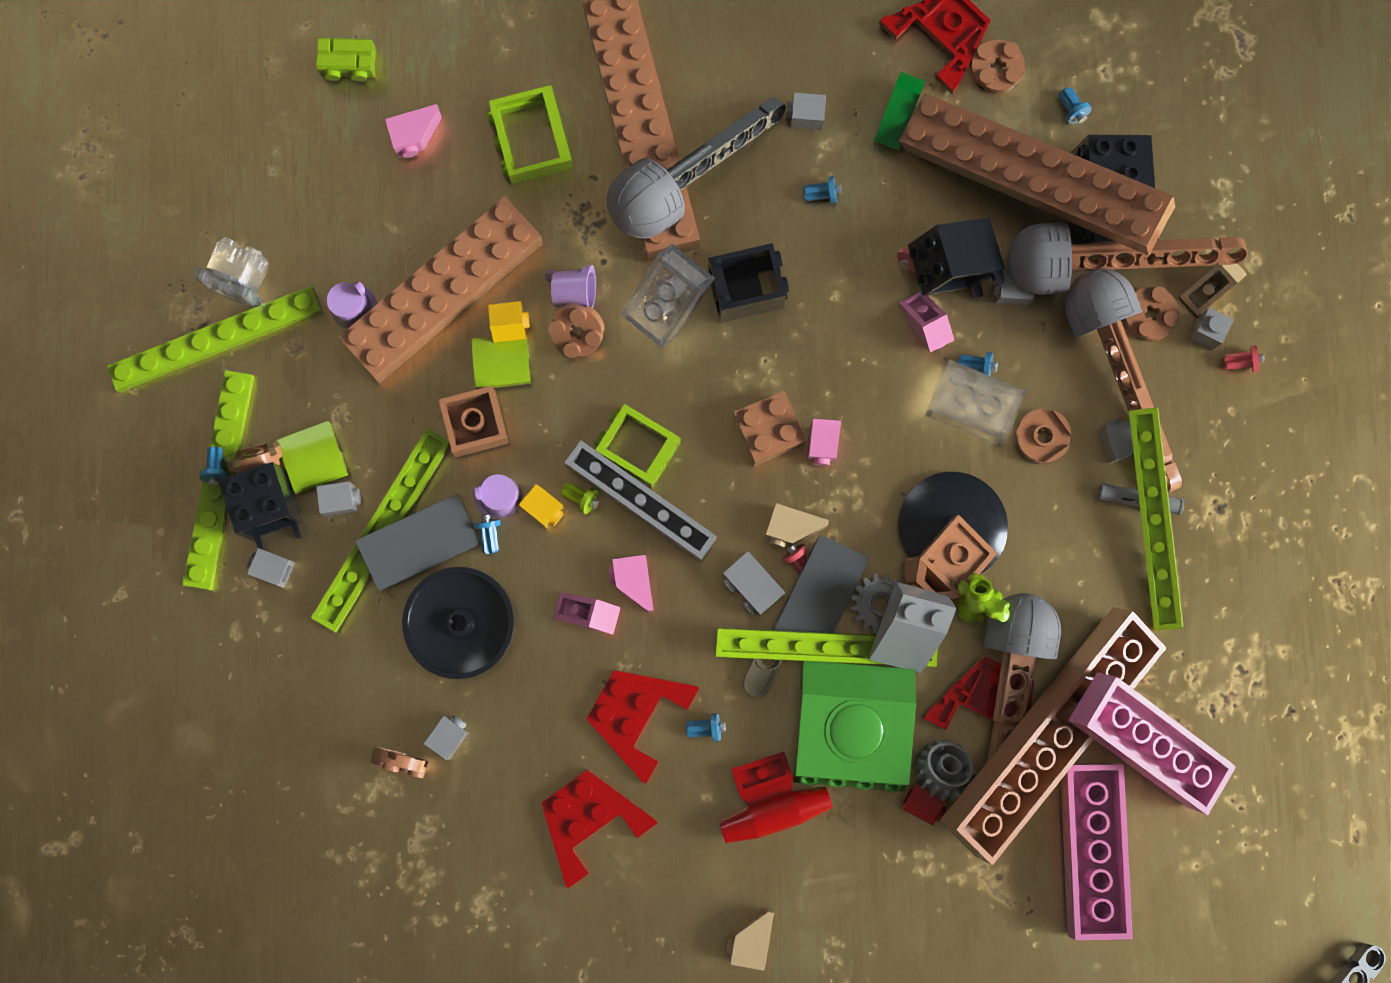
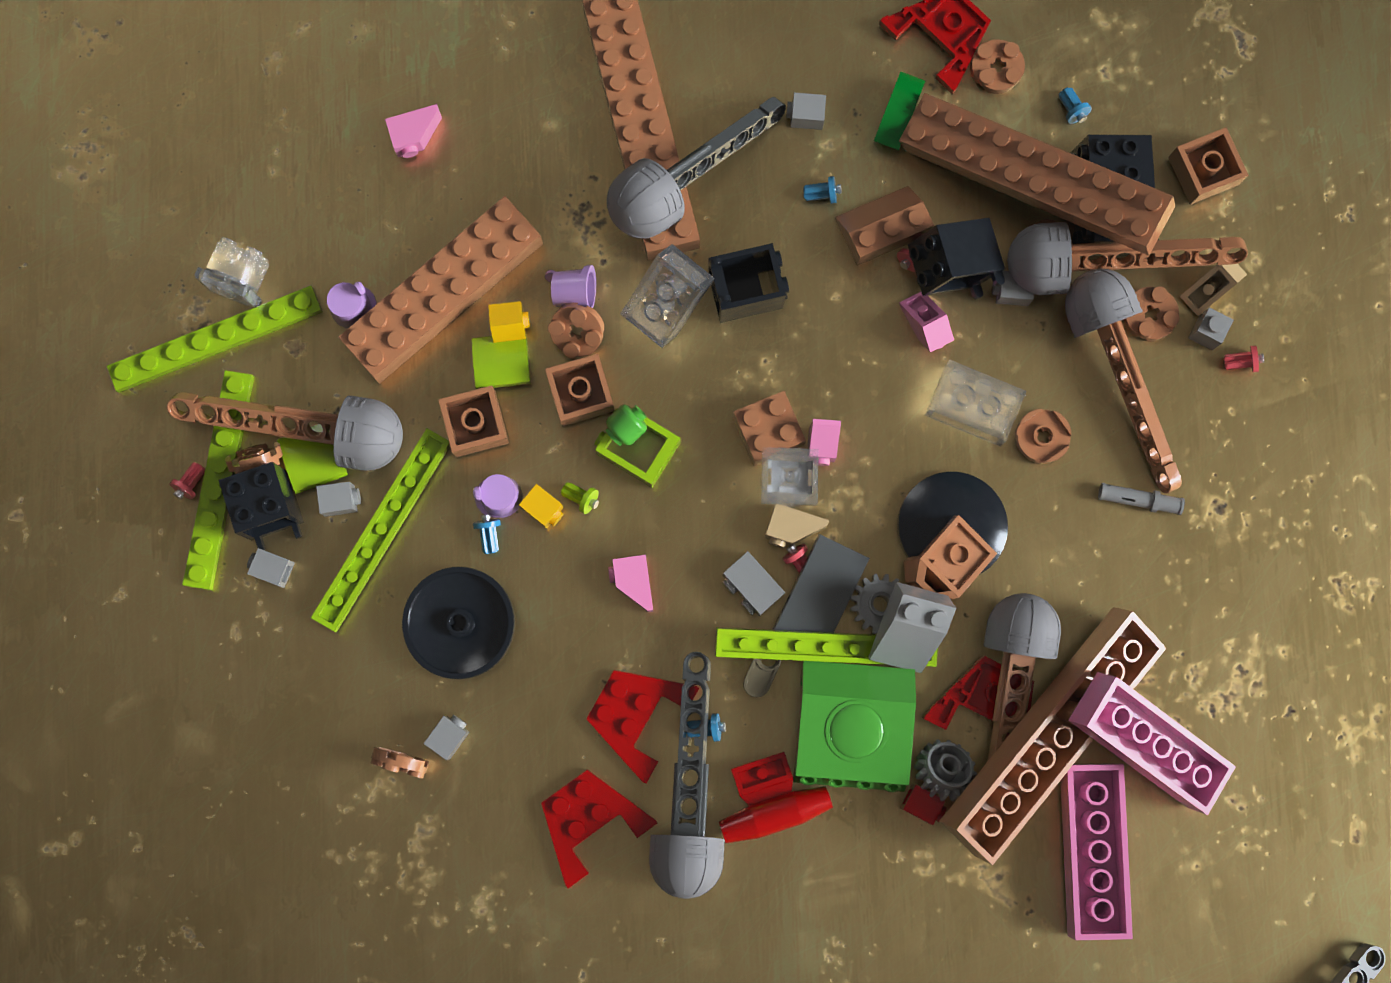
(185, 485): none -> coral piece
(214, 467): dark azure piece -> none
(346, 58): lime brick -> none
(363, 433): none -> piece
(417, 542): dark grey tile -> none
(519, 102): lime window -> none
(580, 390): none -> nougat brick
(587, 612): bright pink slope -> none
(626, 425): none -> bright green head
(640, 501): light grey brick -> none
(686, 860): none -> piece
(751, 942): tan slope -> none
(789, 476): none -> clear piece
(884, 224): none -> nougat slope
(979, 363): dark azure piece -> none
(979, 599): lime animal -> none
(1117, 440): light grey brick -> none
(1156, 519): lime plate -> none
(1208, 166): none -> nougat brick

